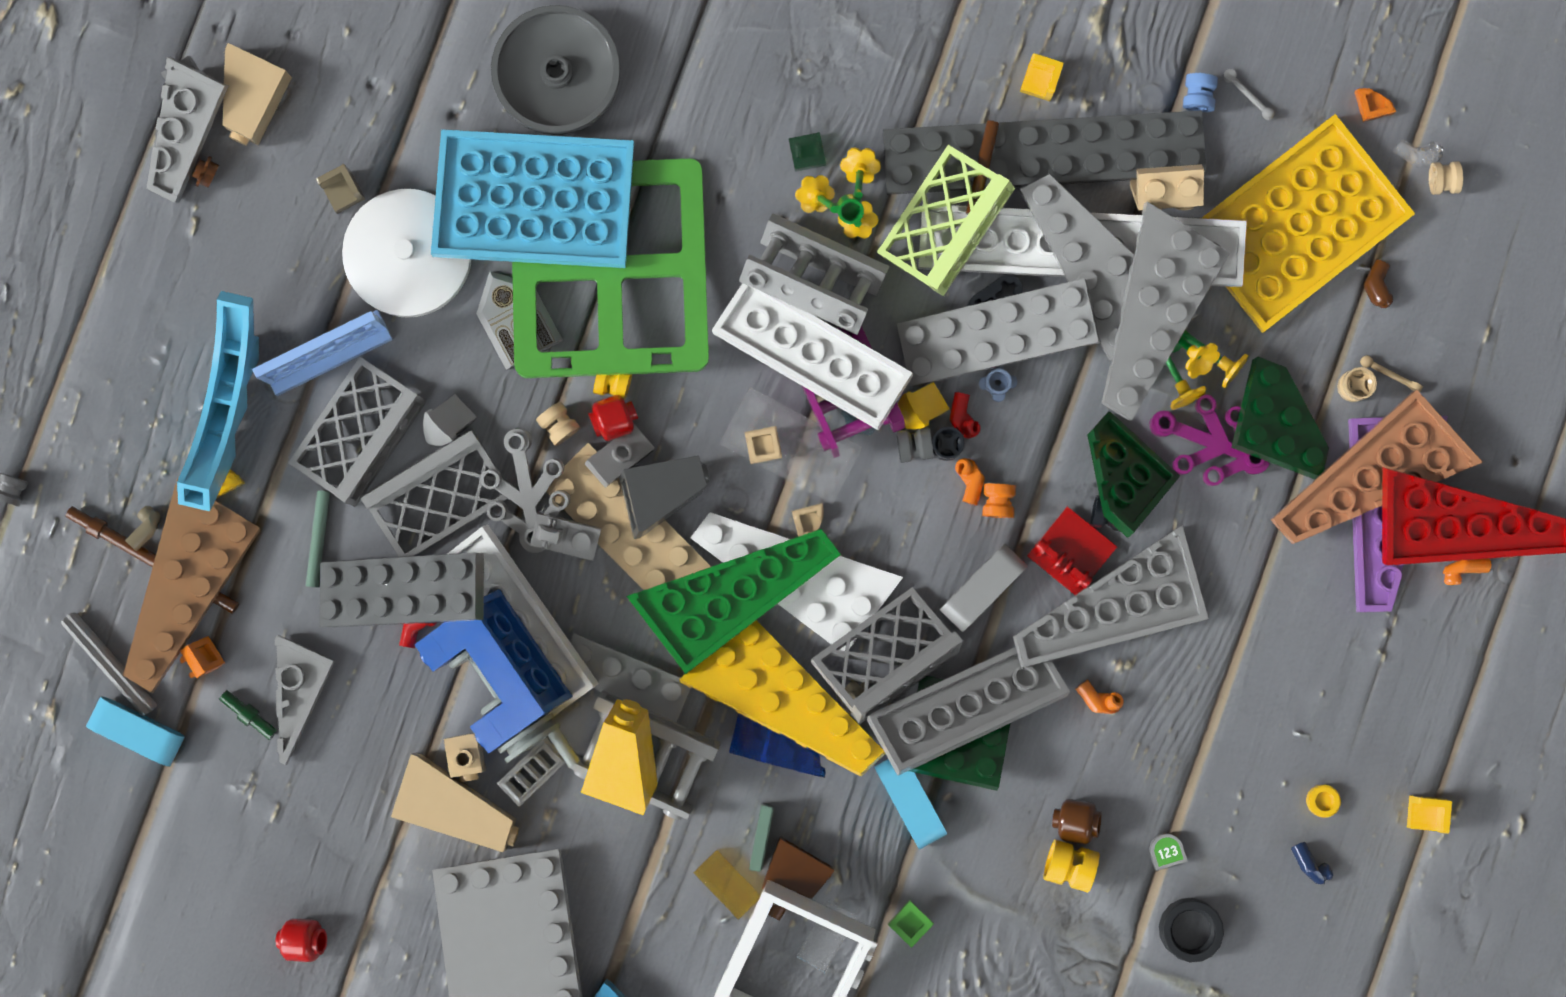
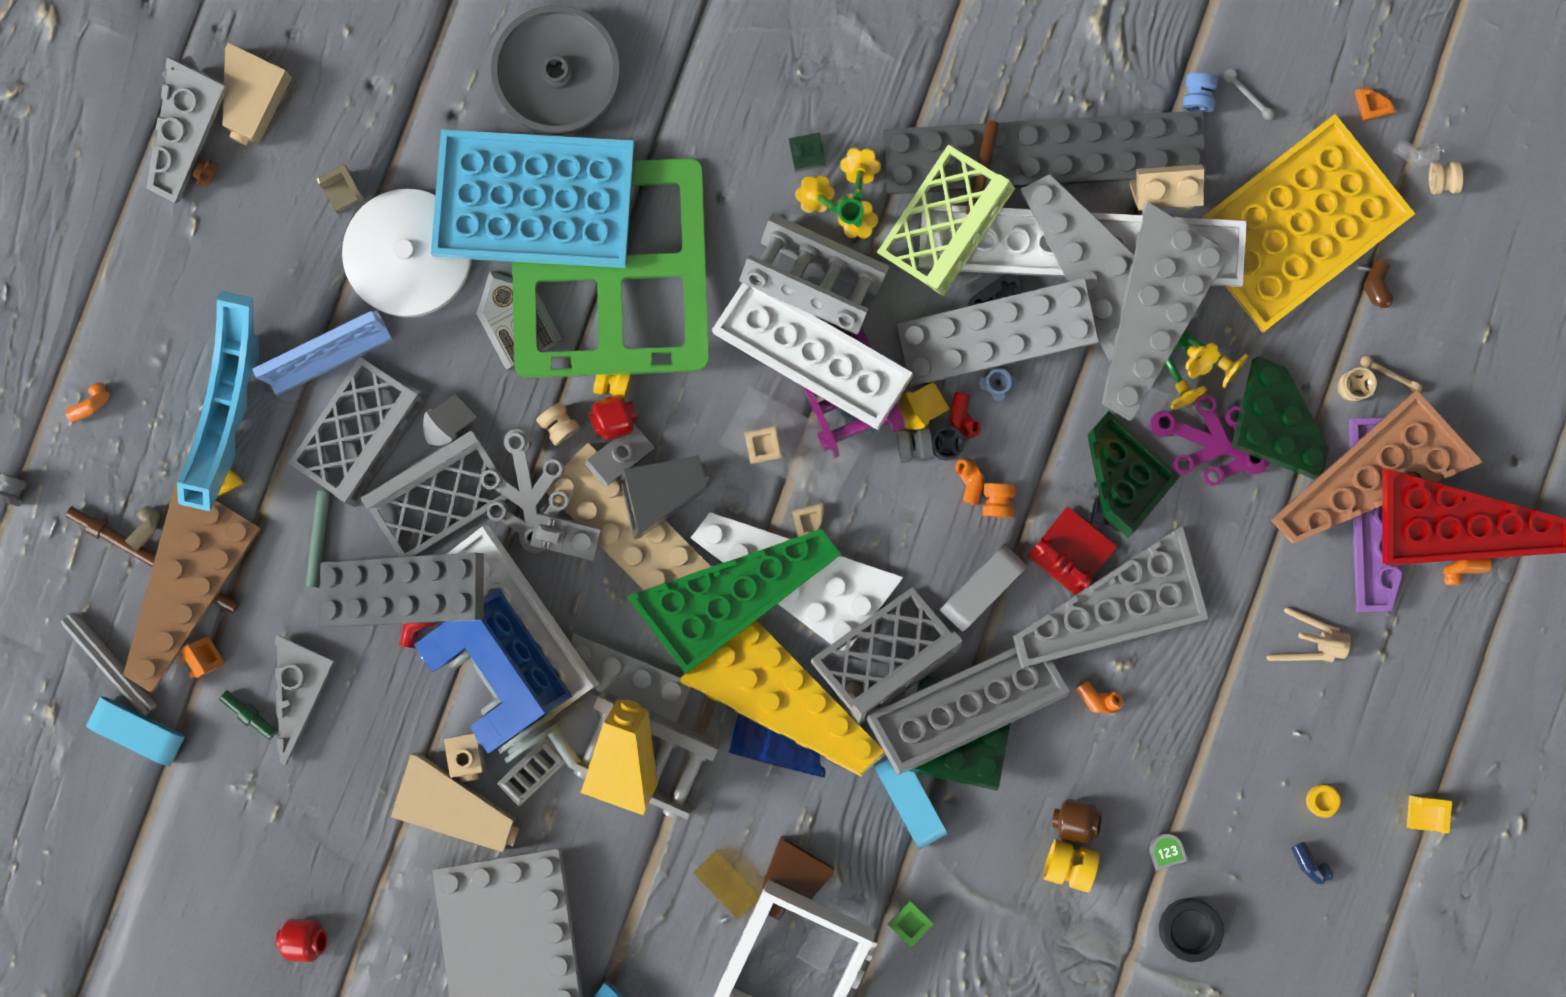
(86, 408): none -> orange arm
(761, 837): sand green tile -> none
(1041, 77): yellow panel -> none
(1332, 642): none -> tan plant

